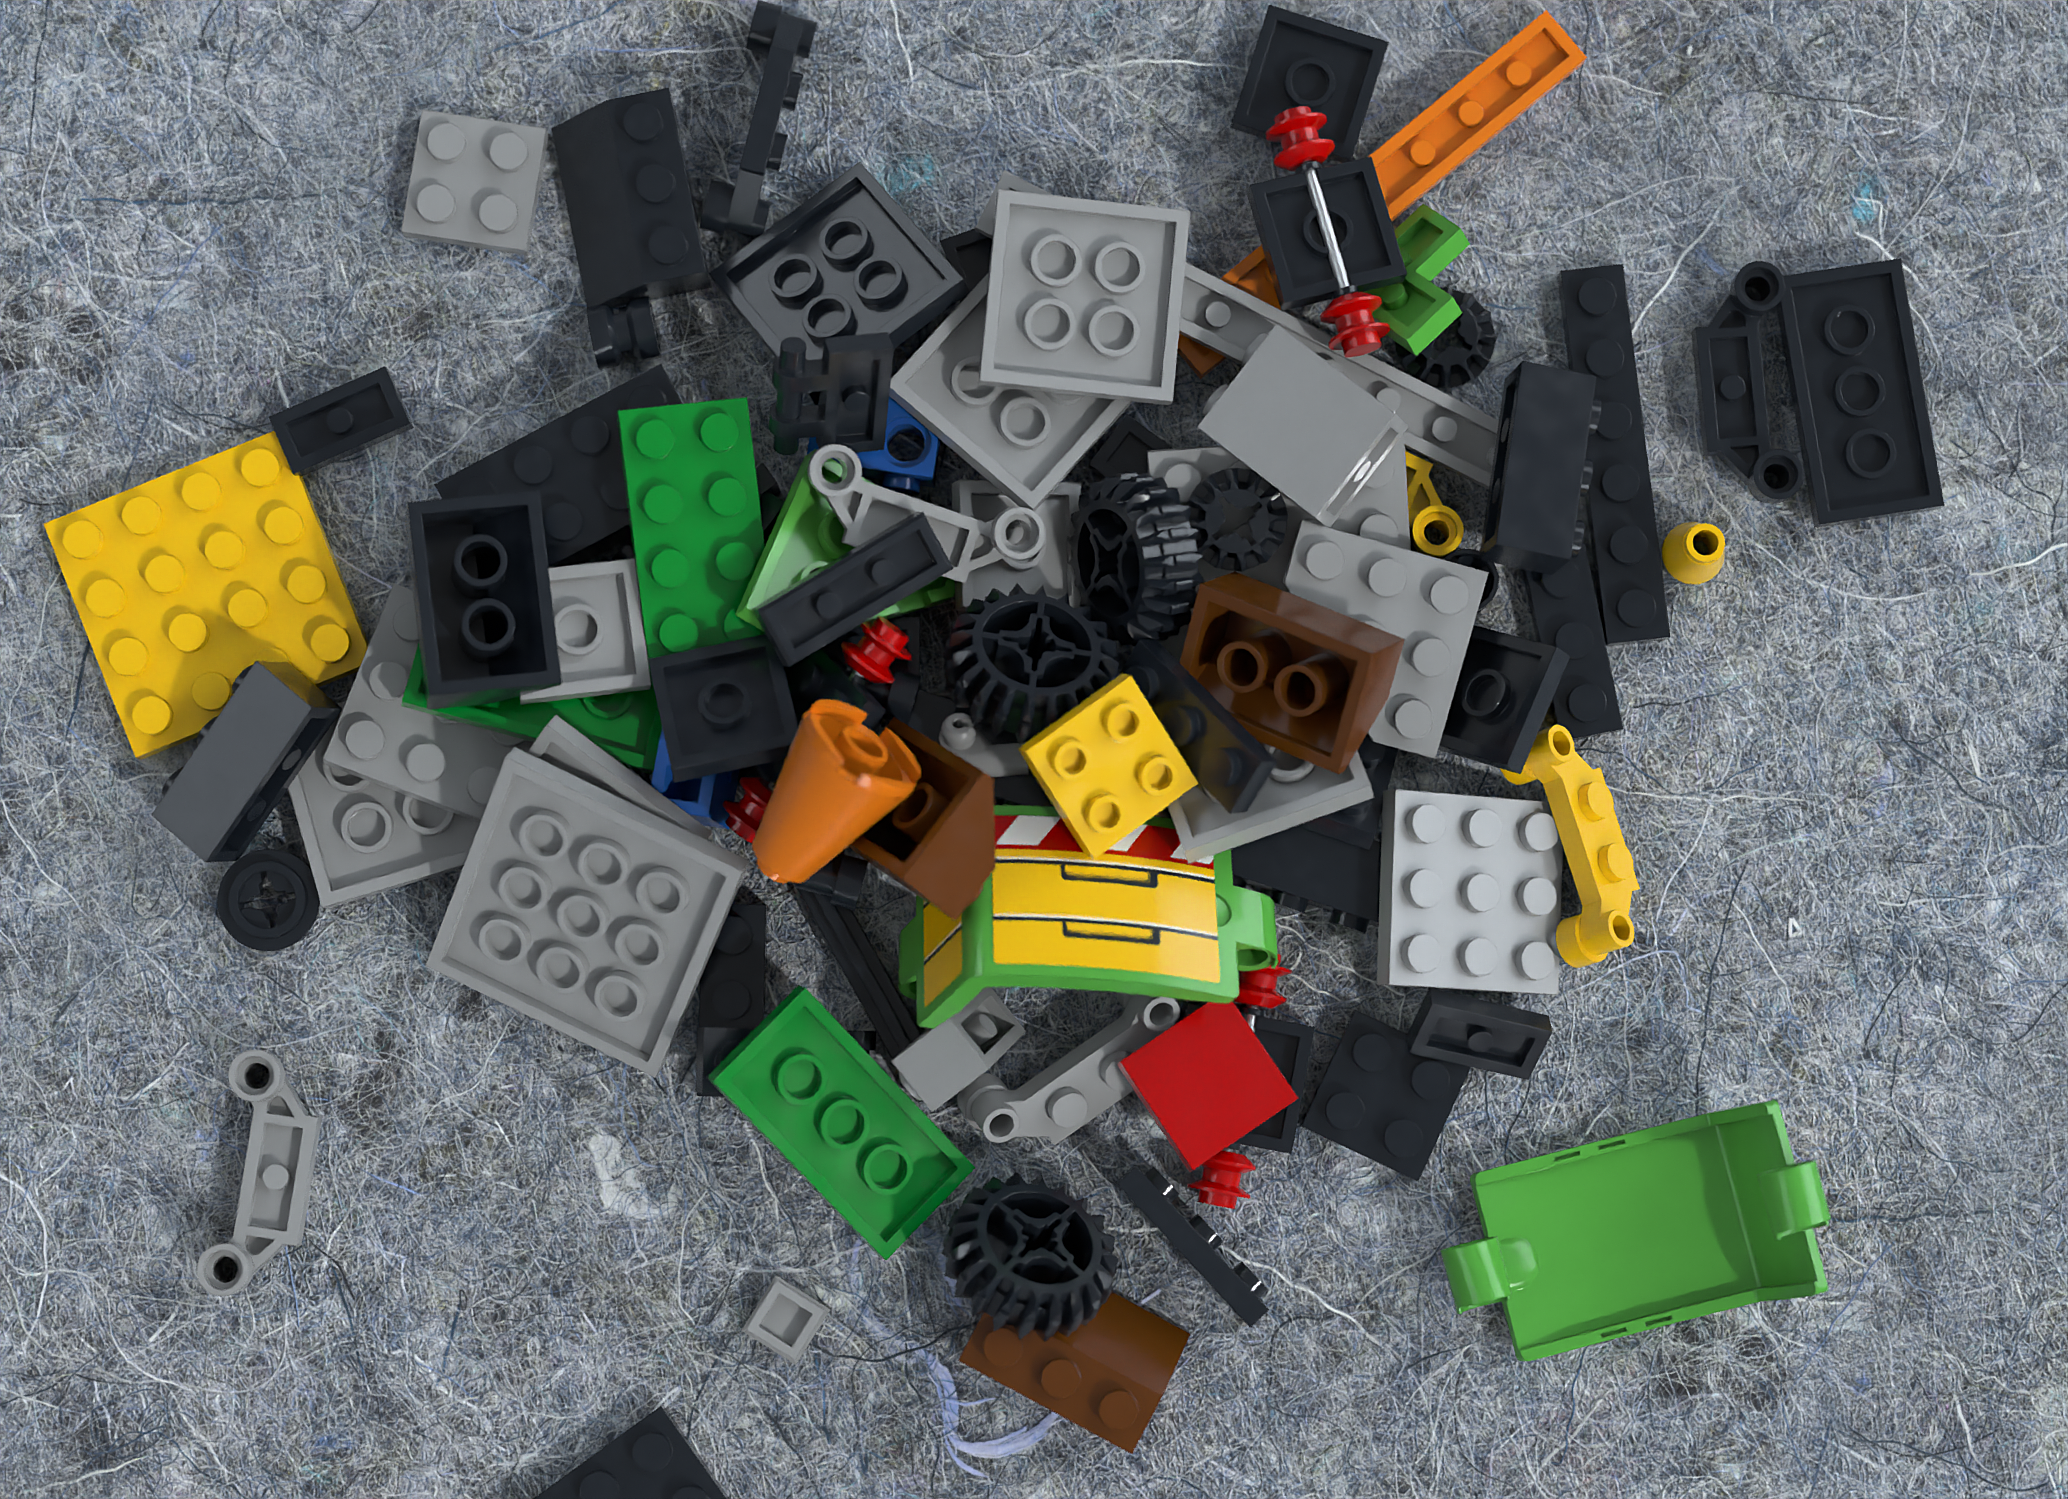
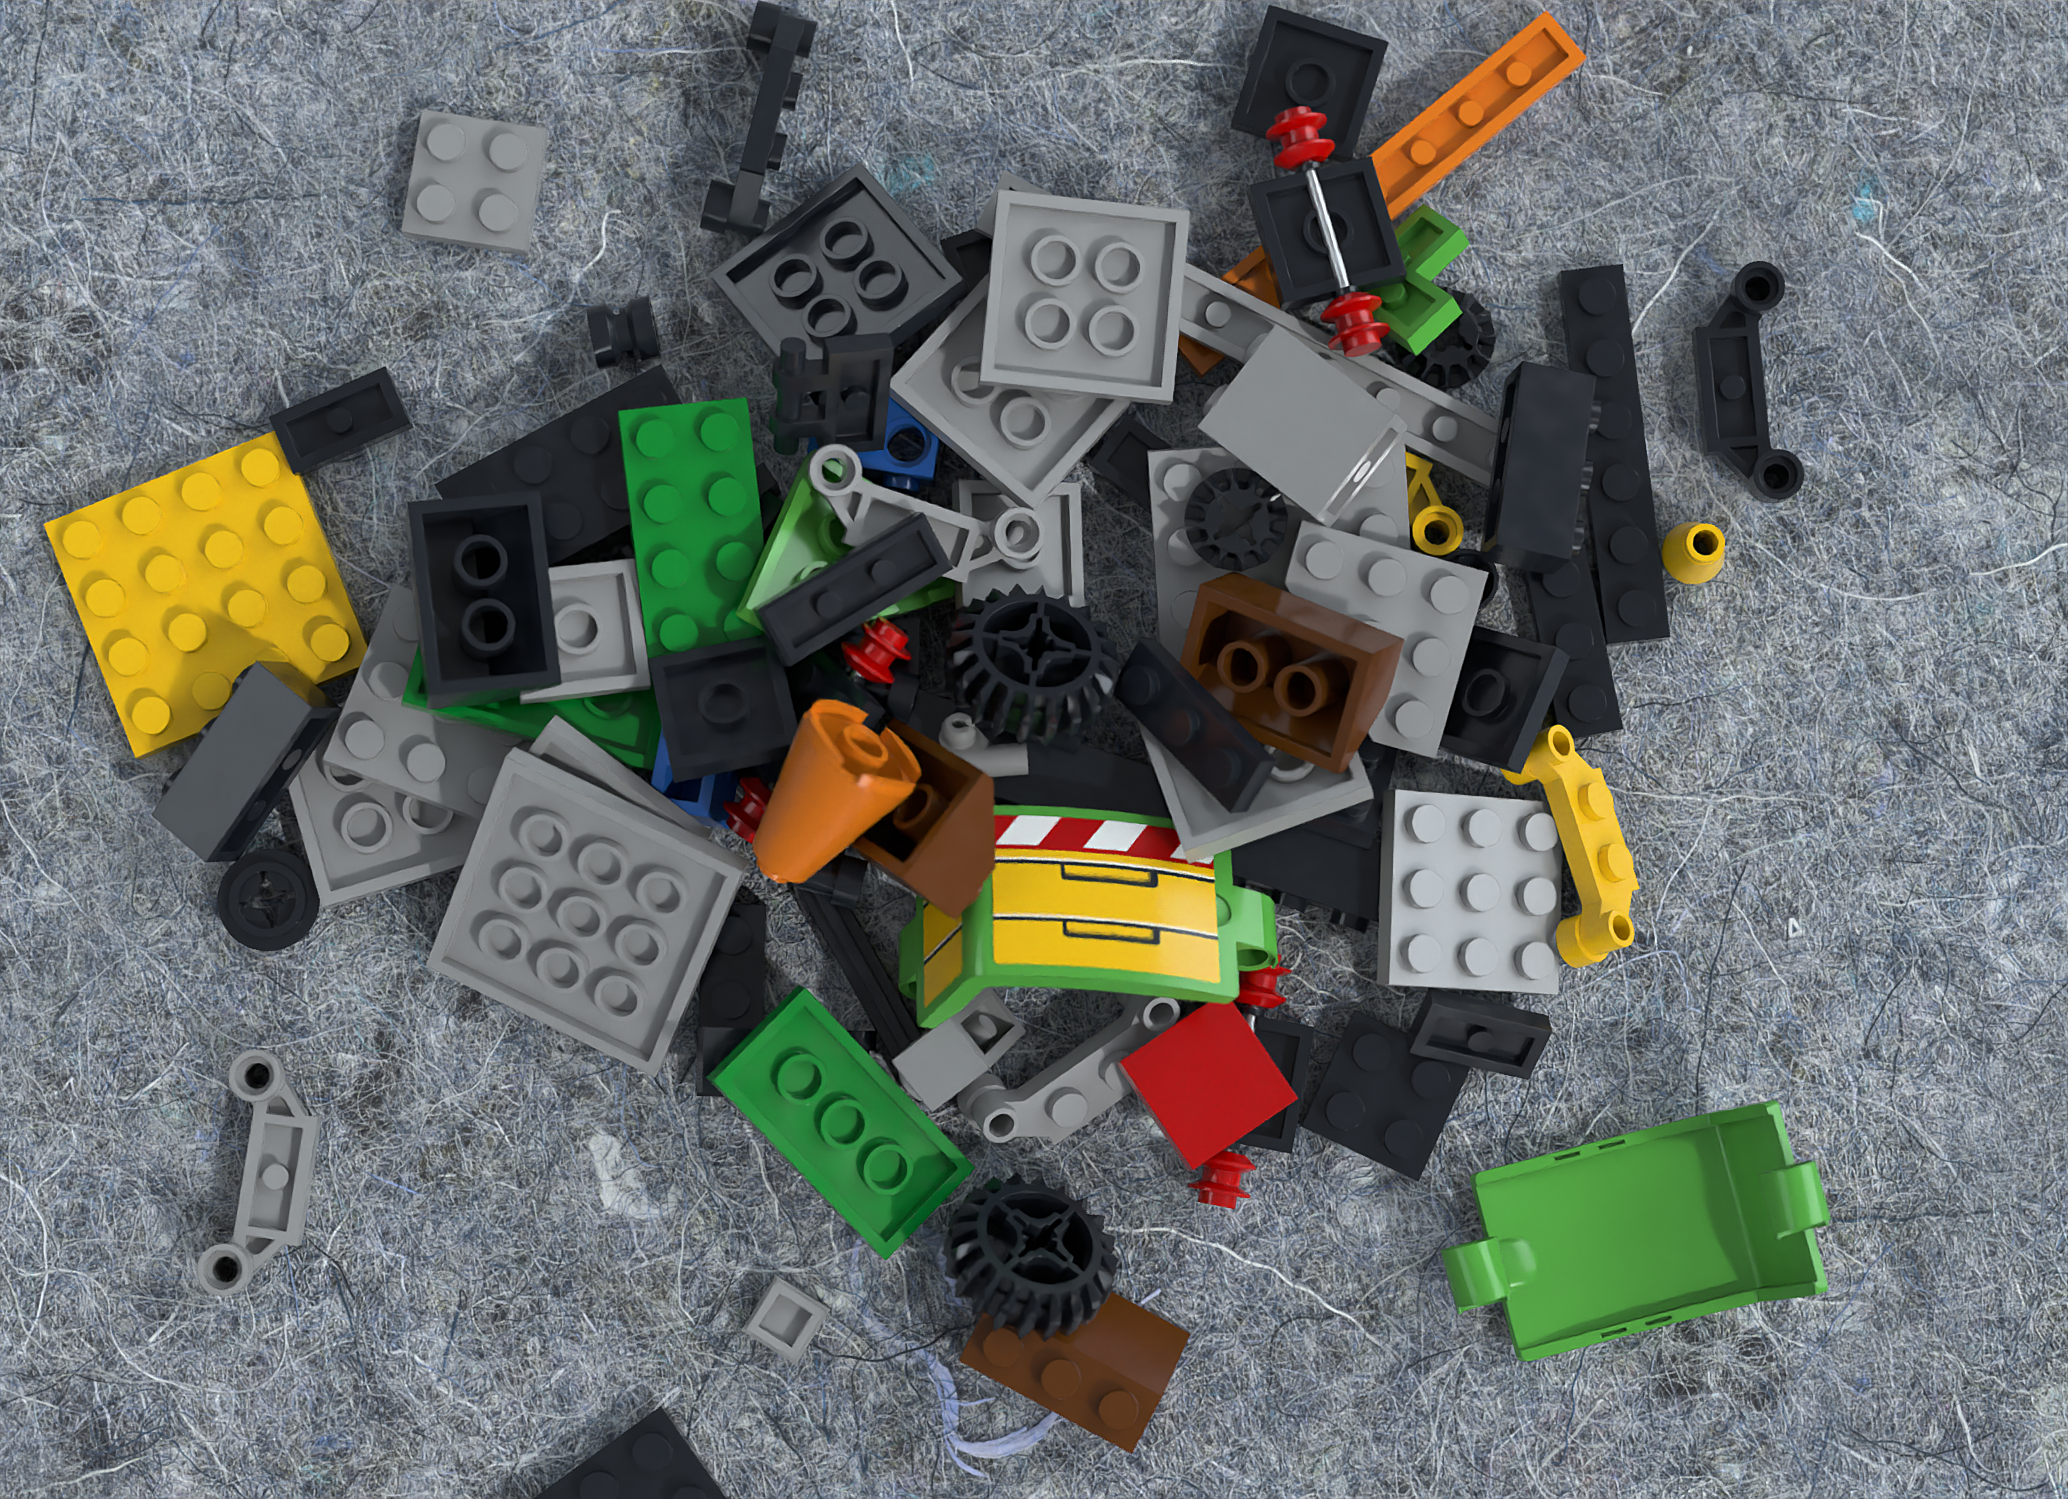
(631, 200): black slope -> none
(1108, 766): yellow plate -> none
(1135, 557): black gear -> none
(1195, 1242): black plate -> none
(1858, 394): black plate -> none

